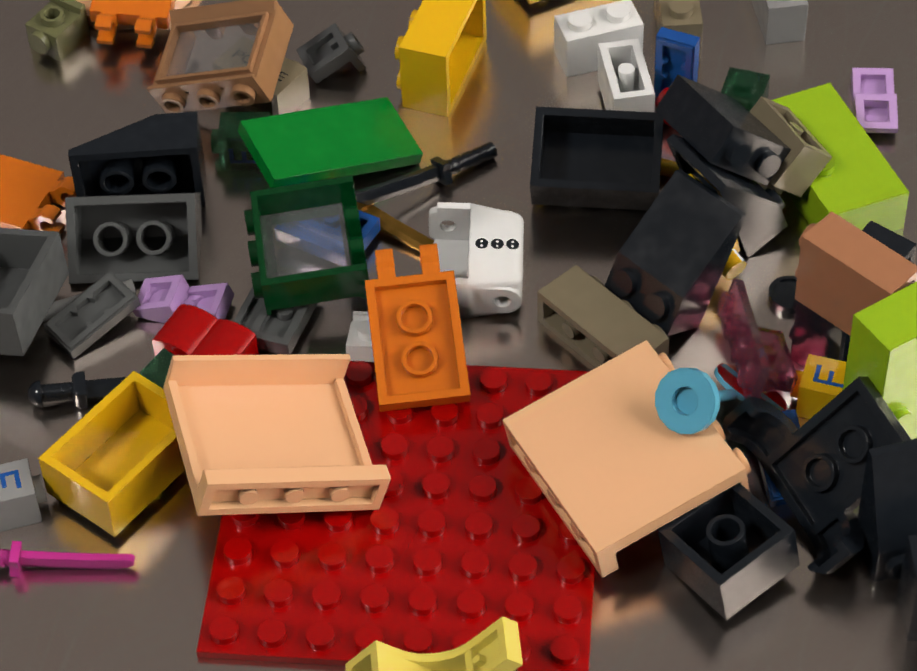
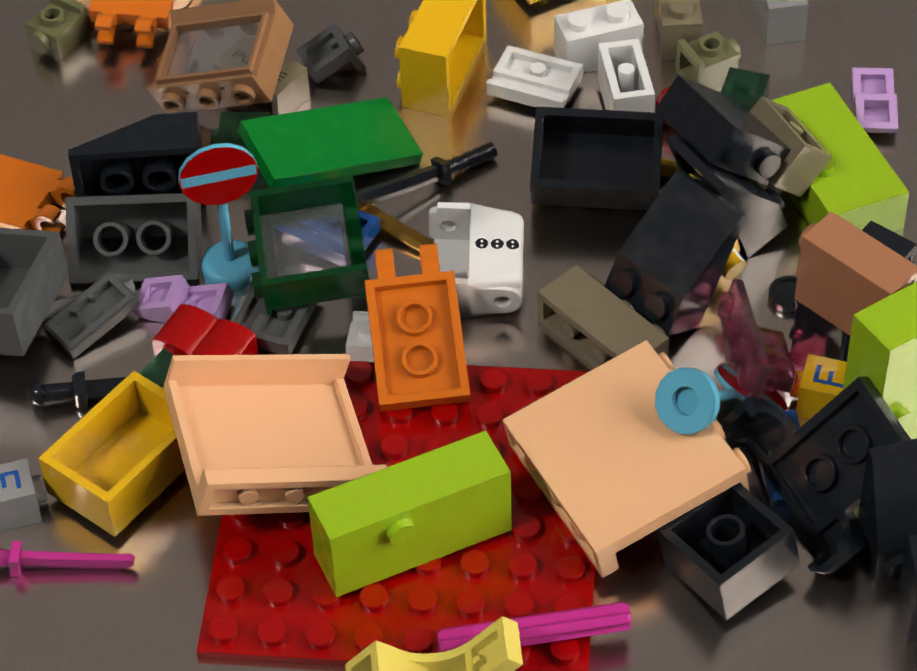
(215, 178): none -> piece
(411, 513): none -> lime brick
(534, 78): none -> white plate
(549, 626): none -> dark pink axle
(675, 55): blue plate -> none
(707, 58): none -> olive brick

